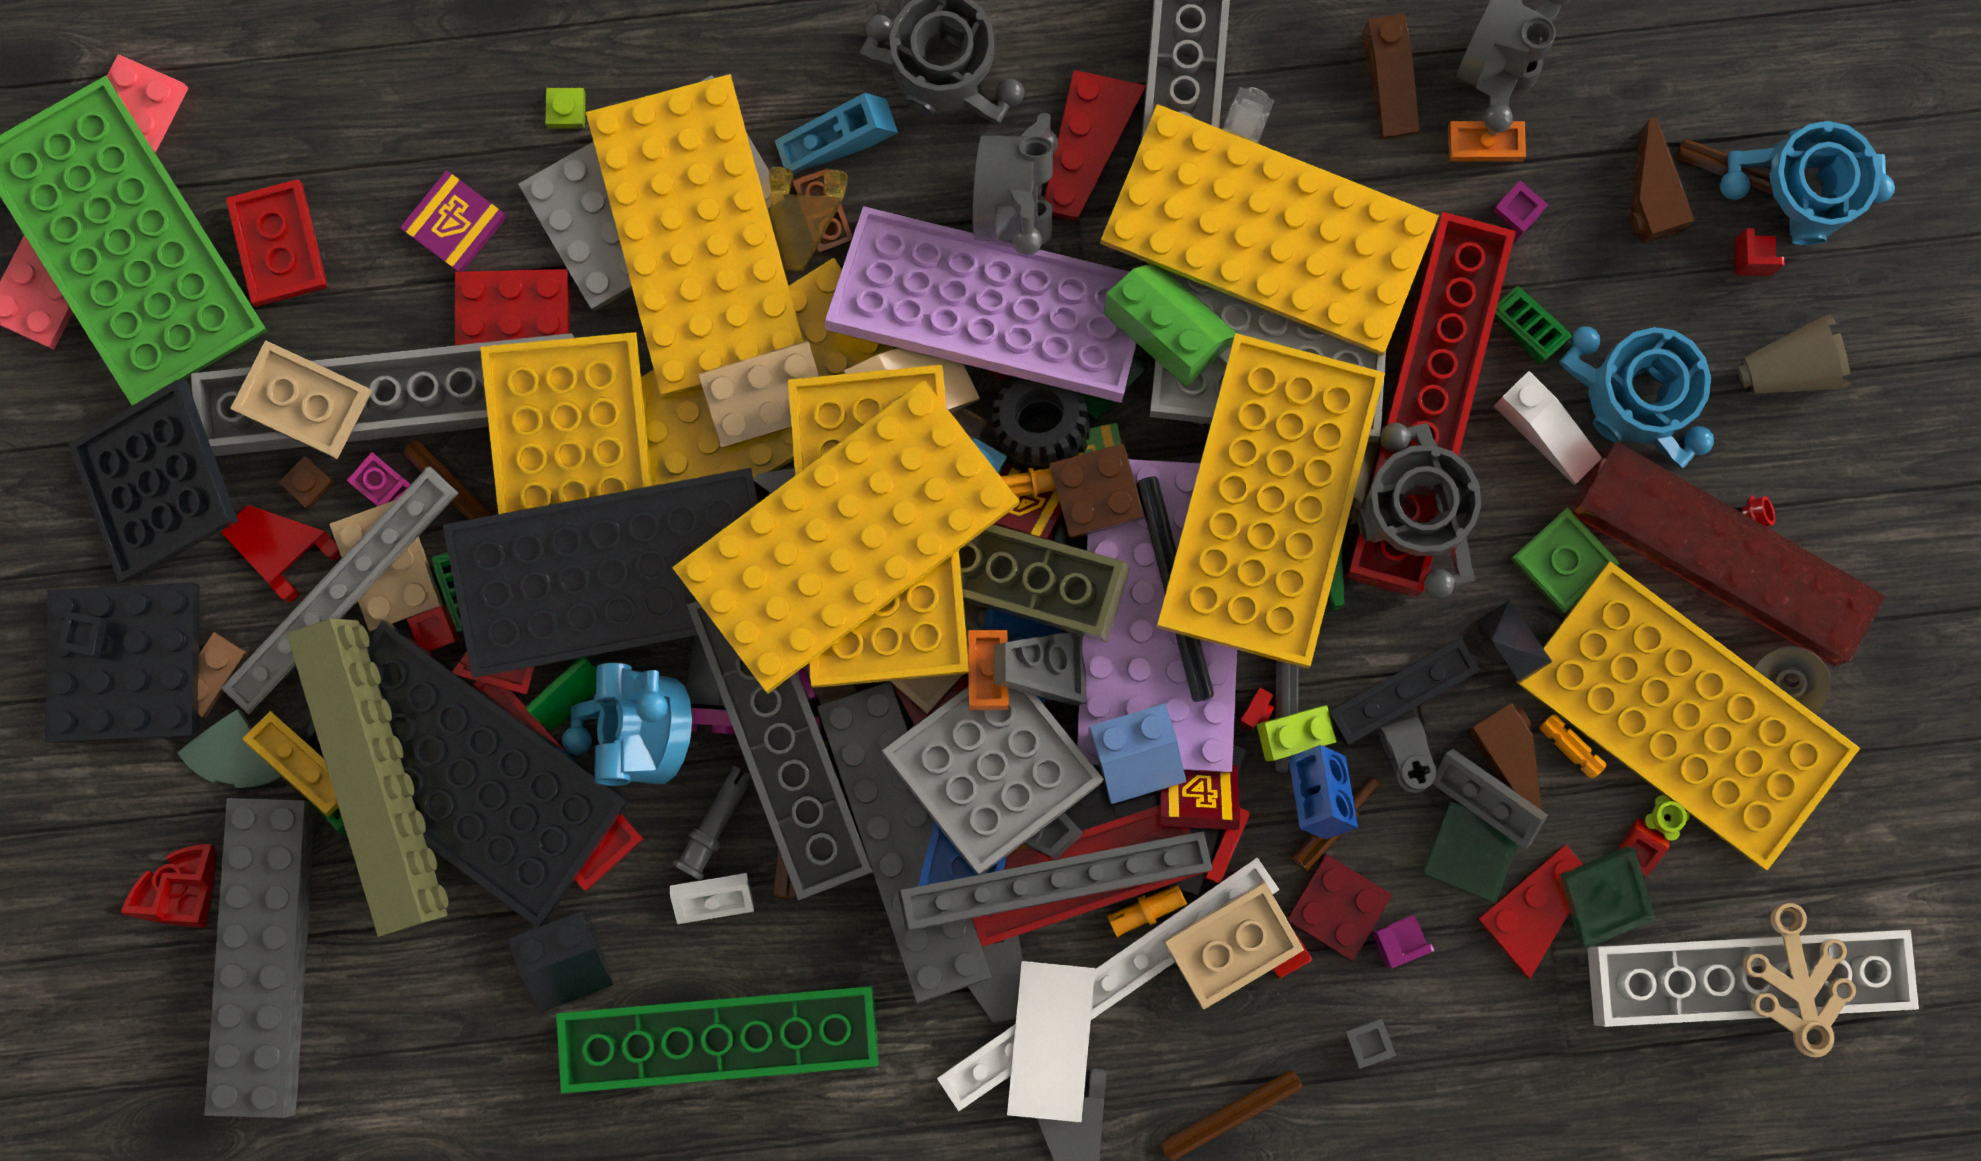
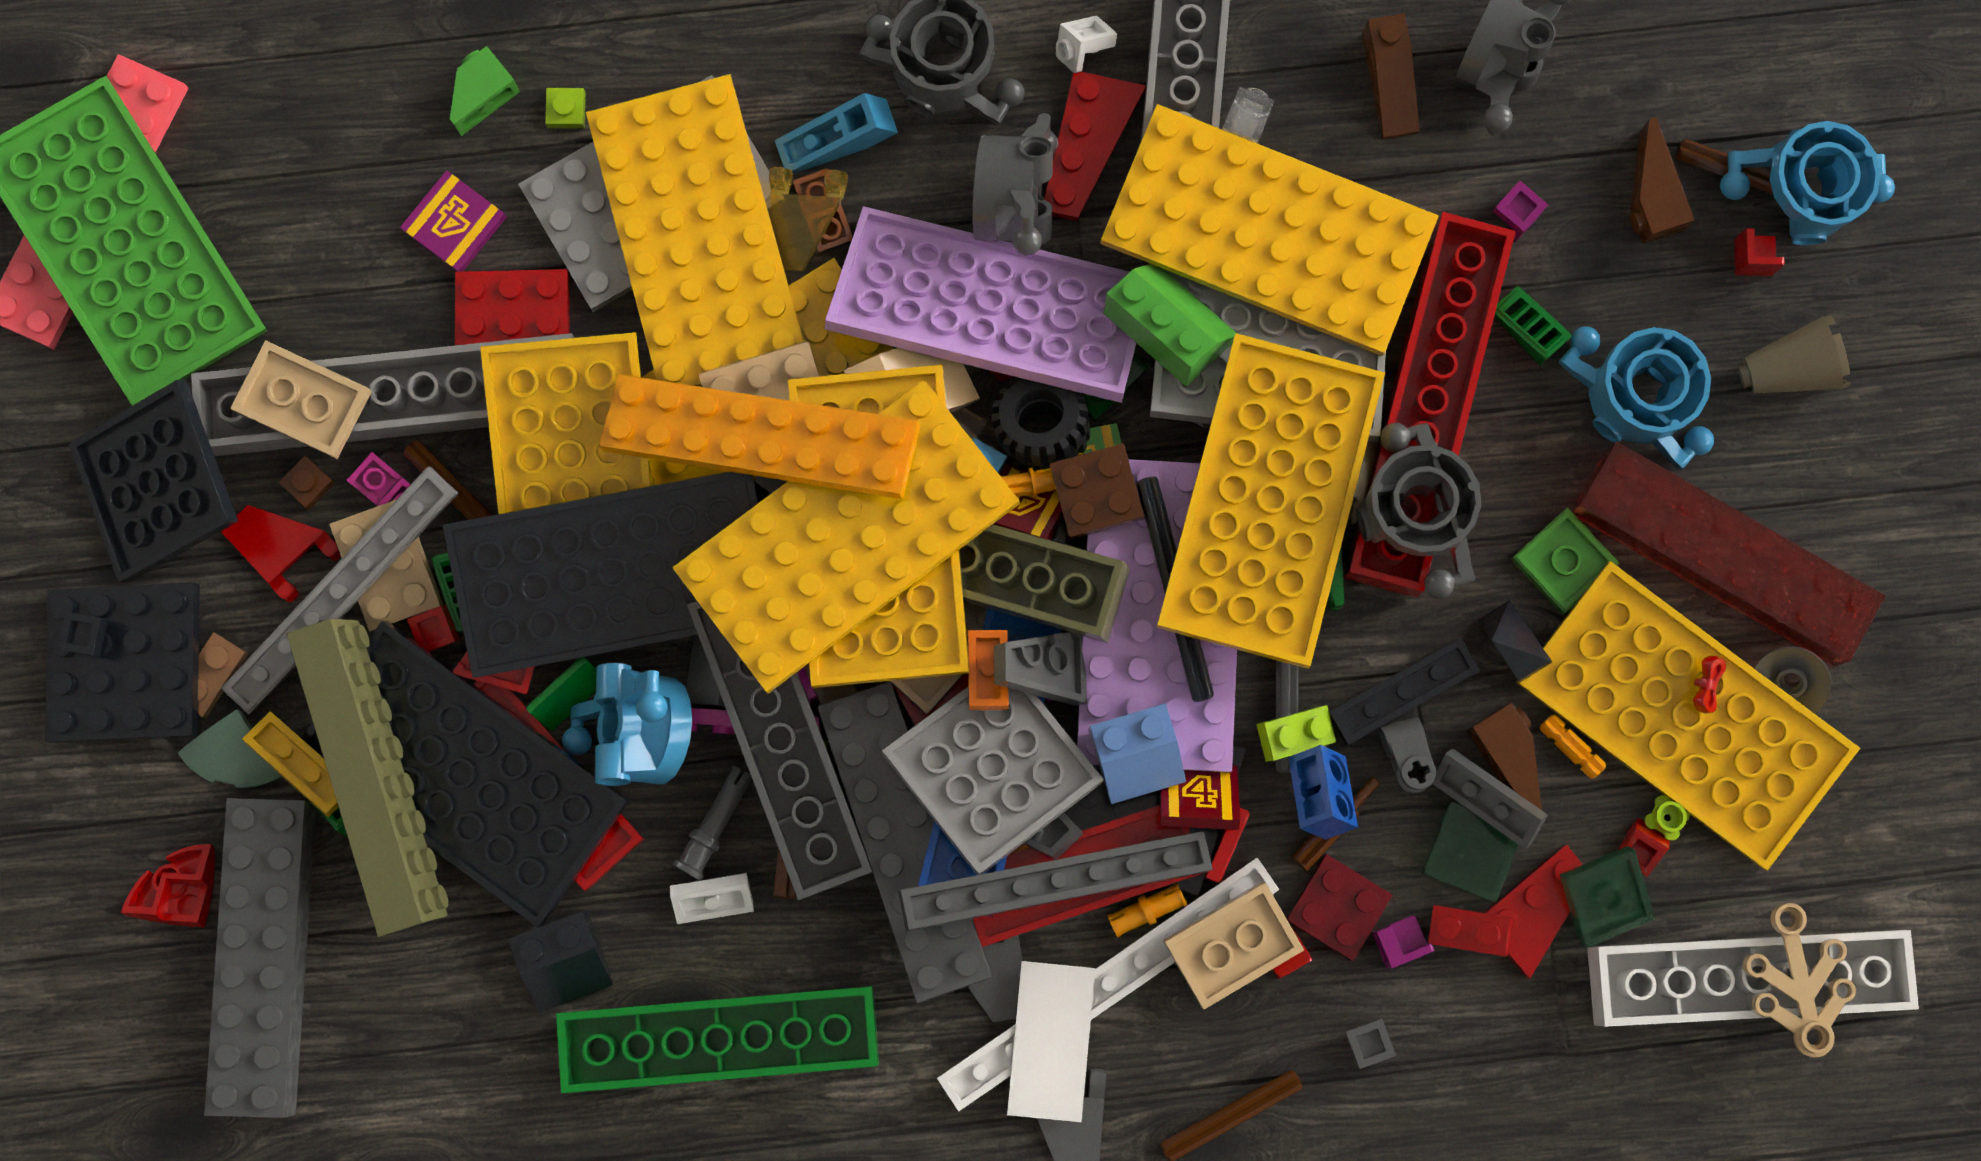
(276, 243): red plate -> none
(479, 89): none -> bright green slope
(760, 436): none -> light orange plate
(1083, 37): none -> white bracket
(1257, 710): red plate -> none
(1470, 930): none -> red plate
(1472, 143): orange plate -> none
(1548, 427): white slope -> none
(1712, 670): none -> red piece
(1760, 510): red plate -> none

